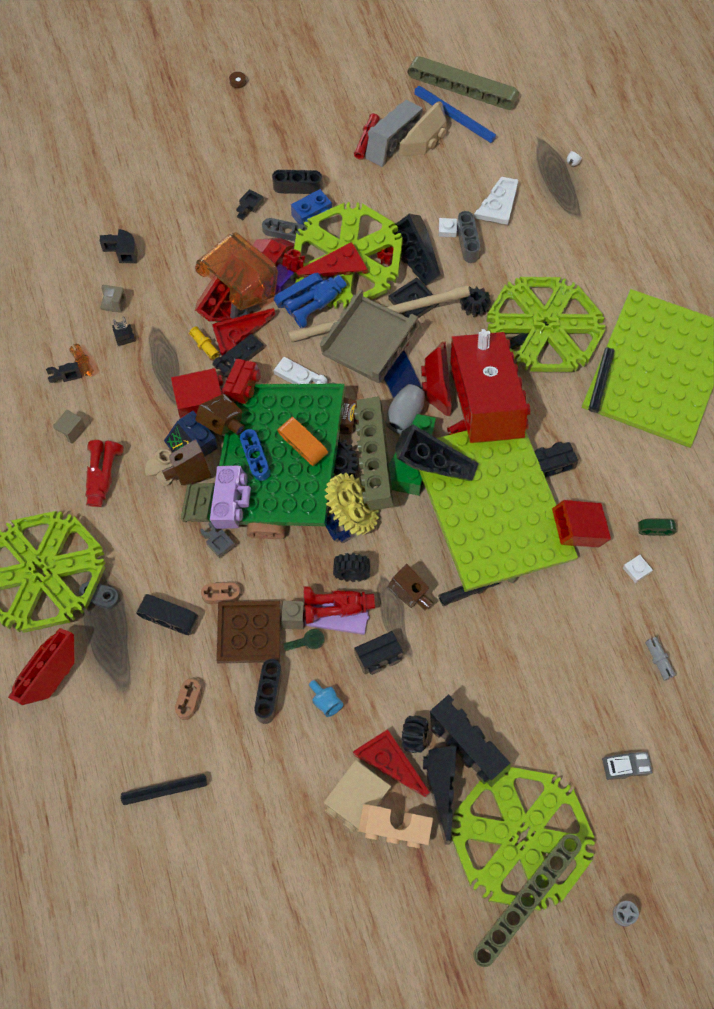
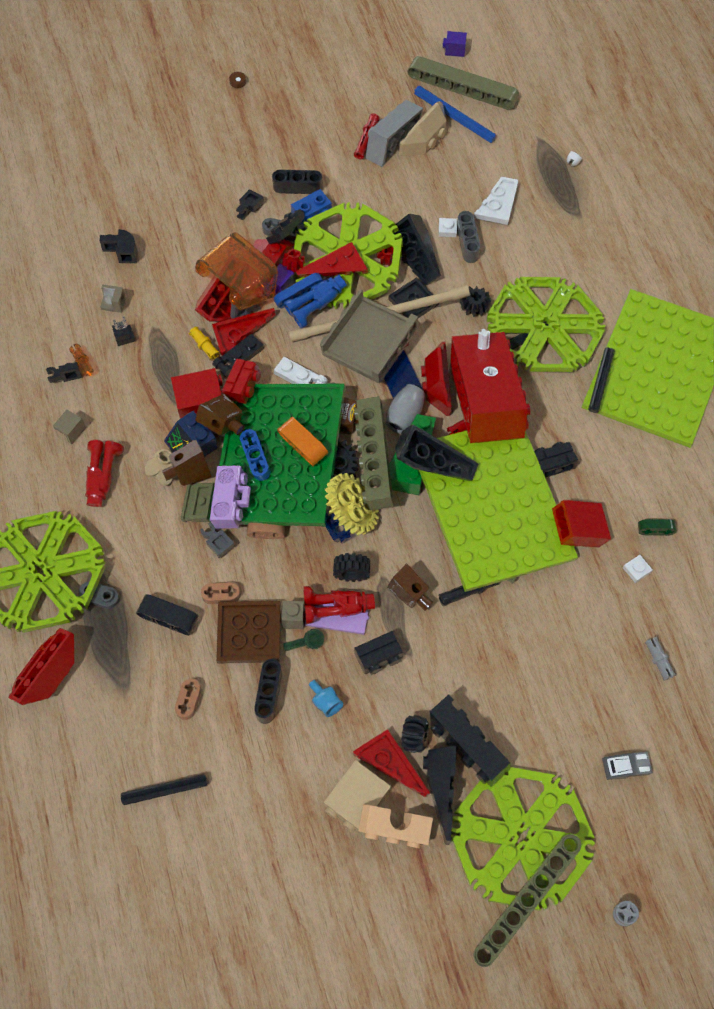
(286, 225): none -> black plate
(455, 43): none -> dark purple brick

